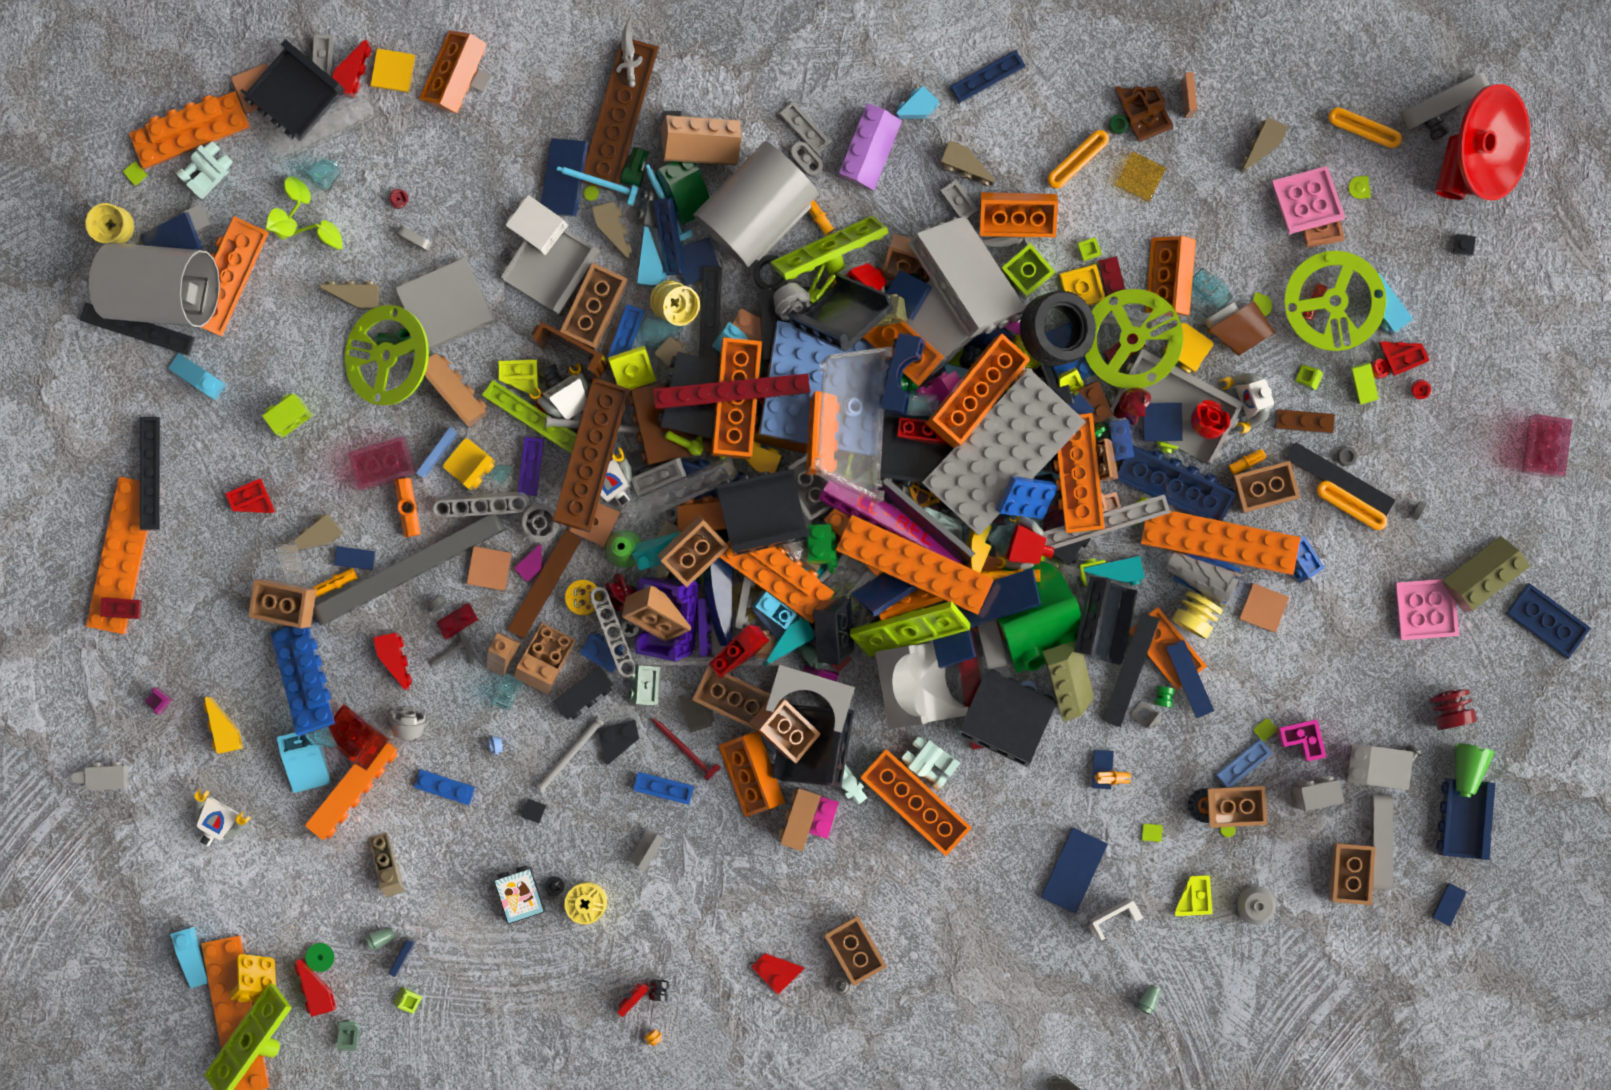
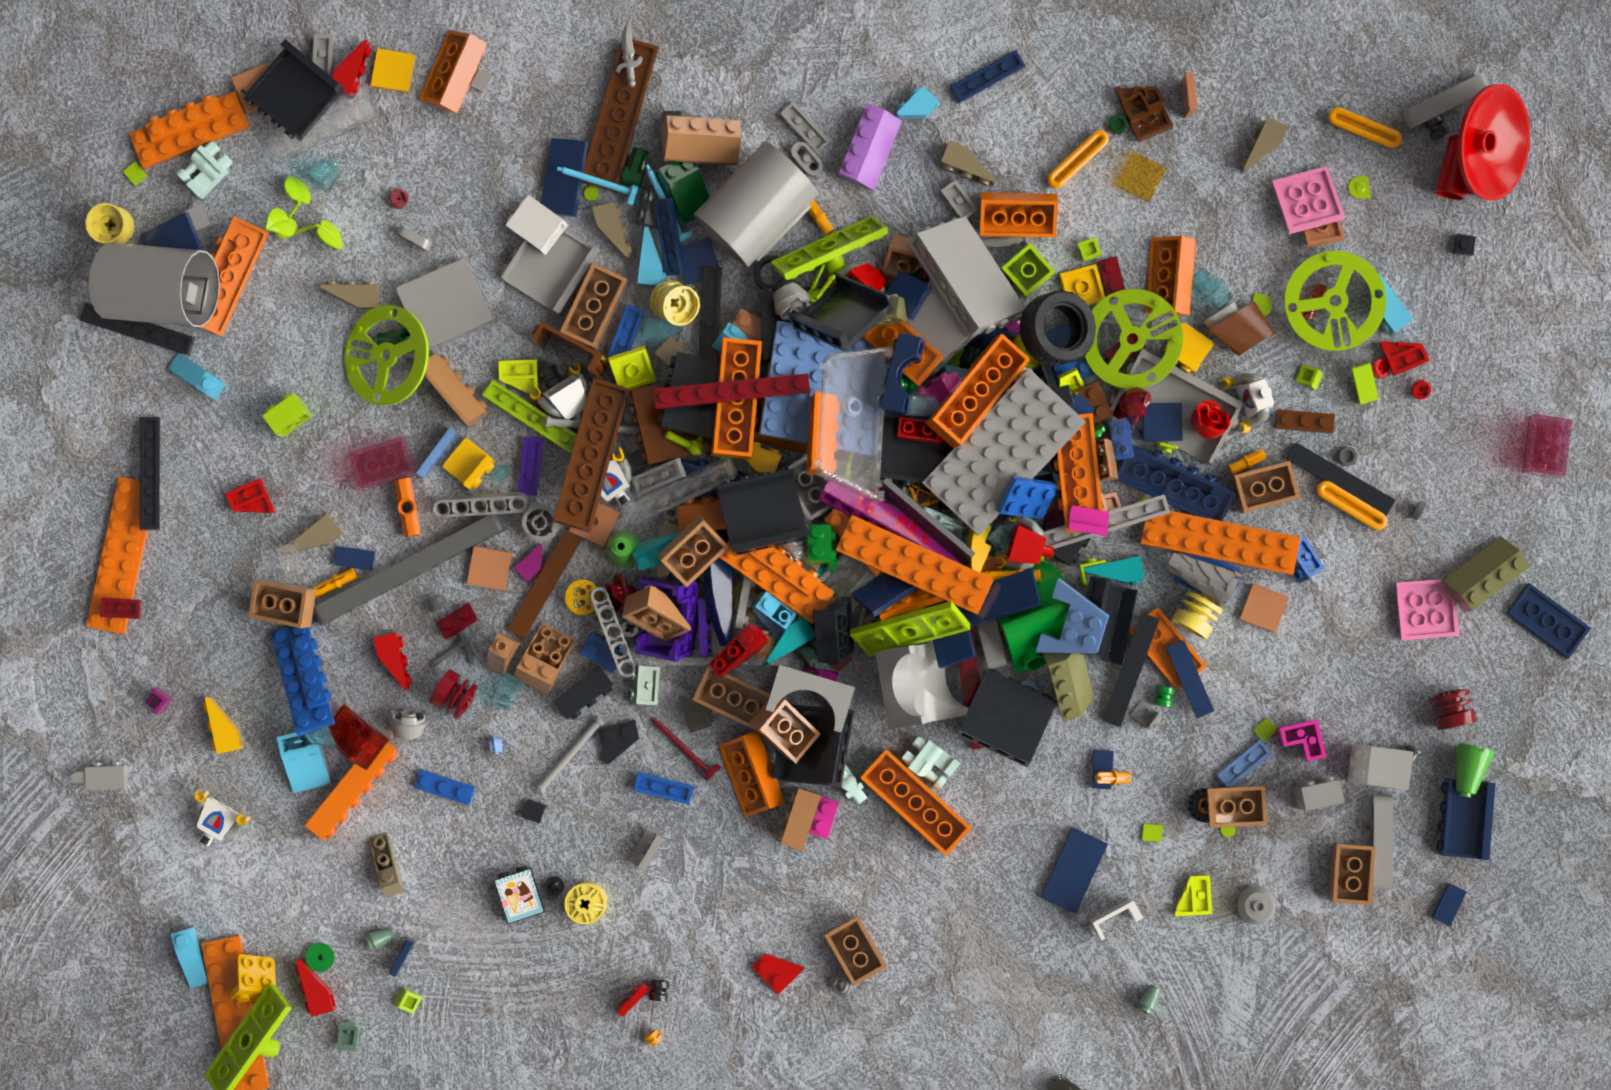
(453, 694): none -> dark red wheel
(1082, 627): none -> medium blue wing
(1088, 520): none -> dark pink panel

